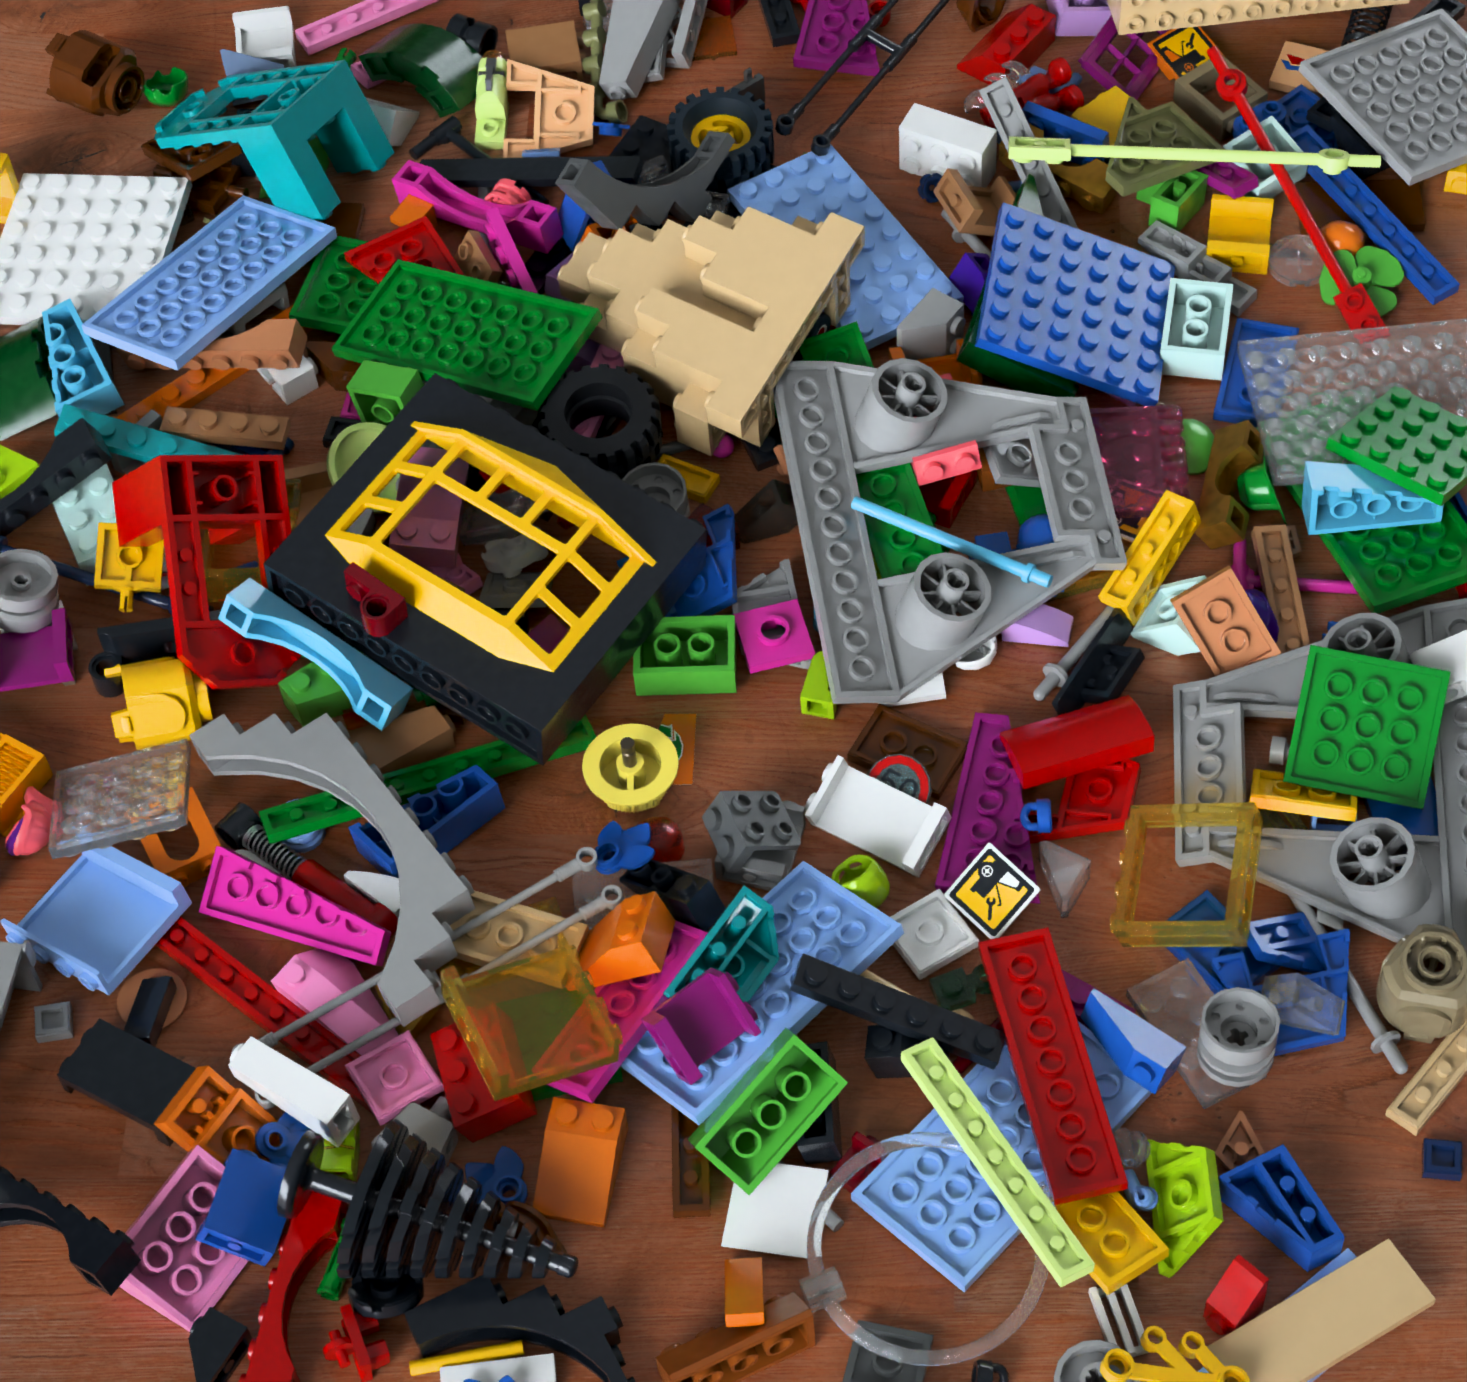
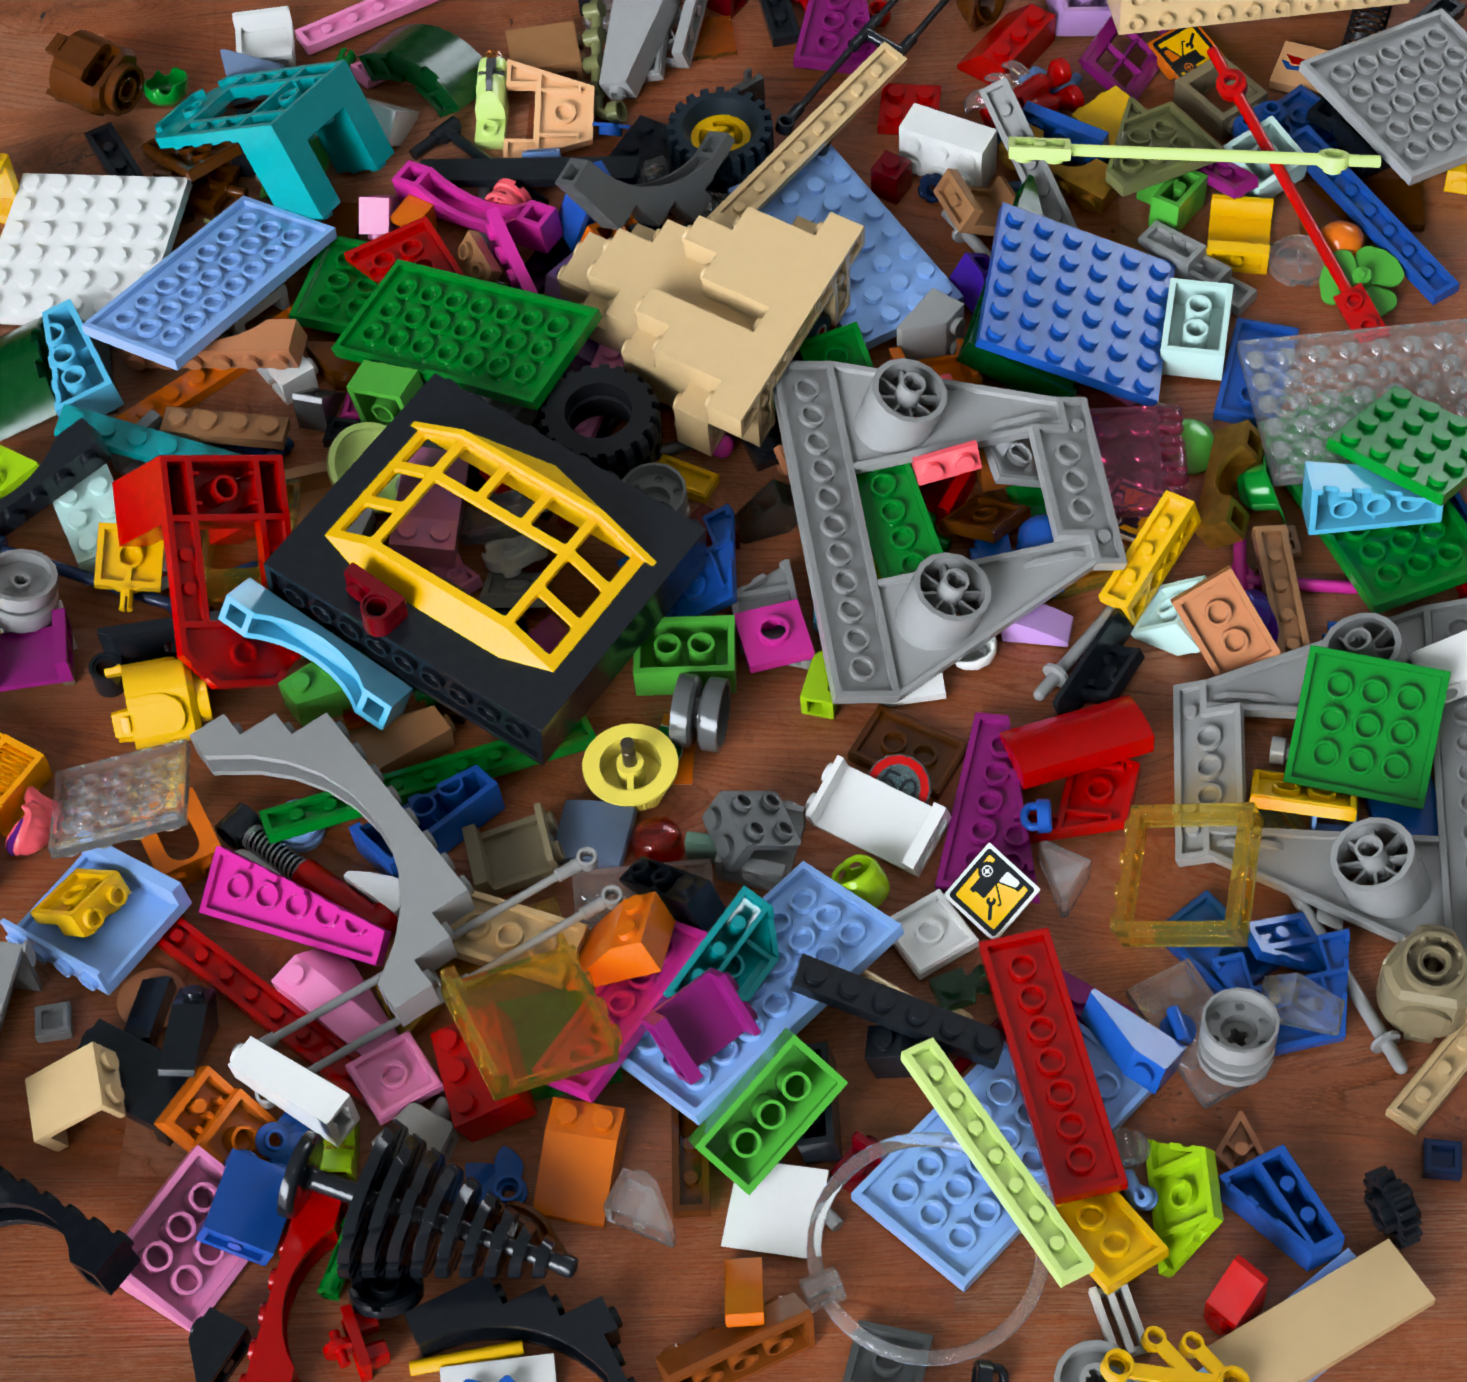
(72, 1092): none -> tan panel
(83, 901): none -> yellow plate
(111, 151): none -> black plate
(189, 1031): none -> black slope
(316, 407): none -> dark grey slope
(376, 213): none -> bright pink slope
(477, 34): black wheel -> none
(513, 853): none -> dark tan panel
(598, 826): none -> sand blue slope
(623, 848): blue plate -> none
(640, 1207): none -> clear slope
(699, 846): none -> sand green tile
(700, 712): none -> dark grey wheel
(815, 132): none -> tan plate
(891, 177): none -> dark red brick
(898, 100): none -> red plate
(985, 518): none -> reddish brown tile
(1026, 572): medium azure bar -> none
(1178, 1026): none -> blue plate
(1392, 1207): none -> black gear

